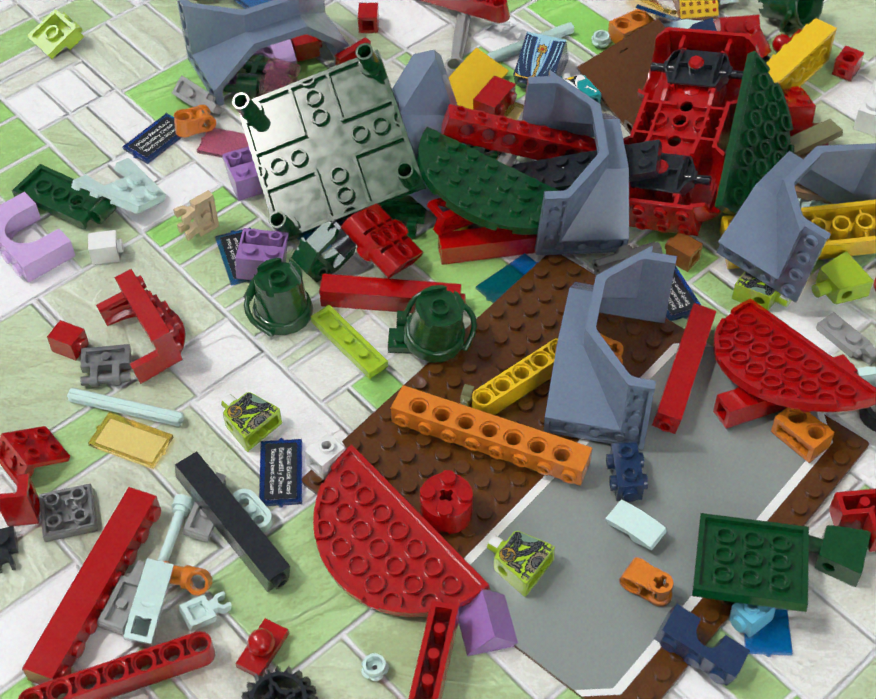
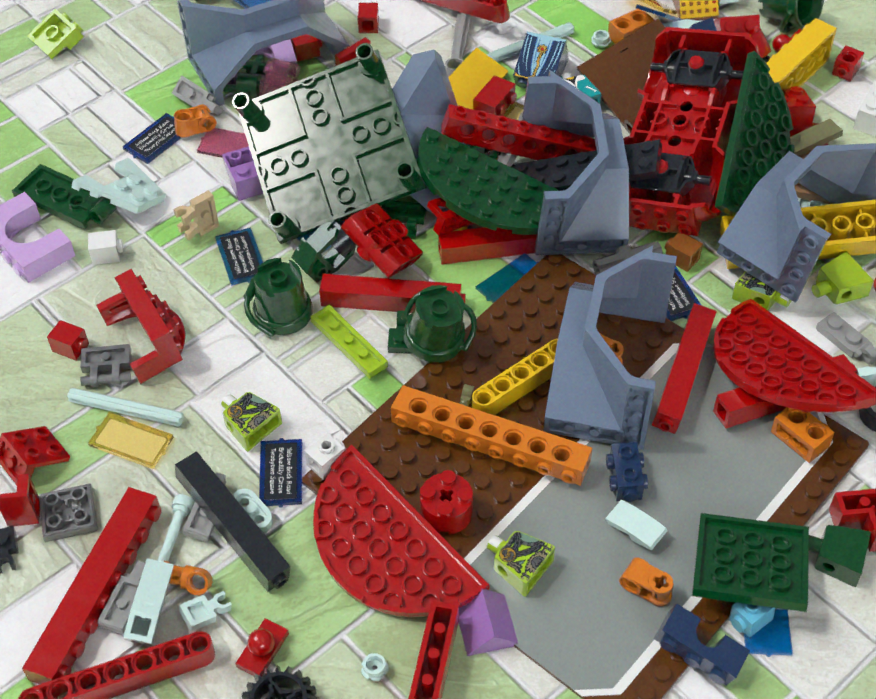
(257, 247): medium lavender slope -> none

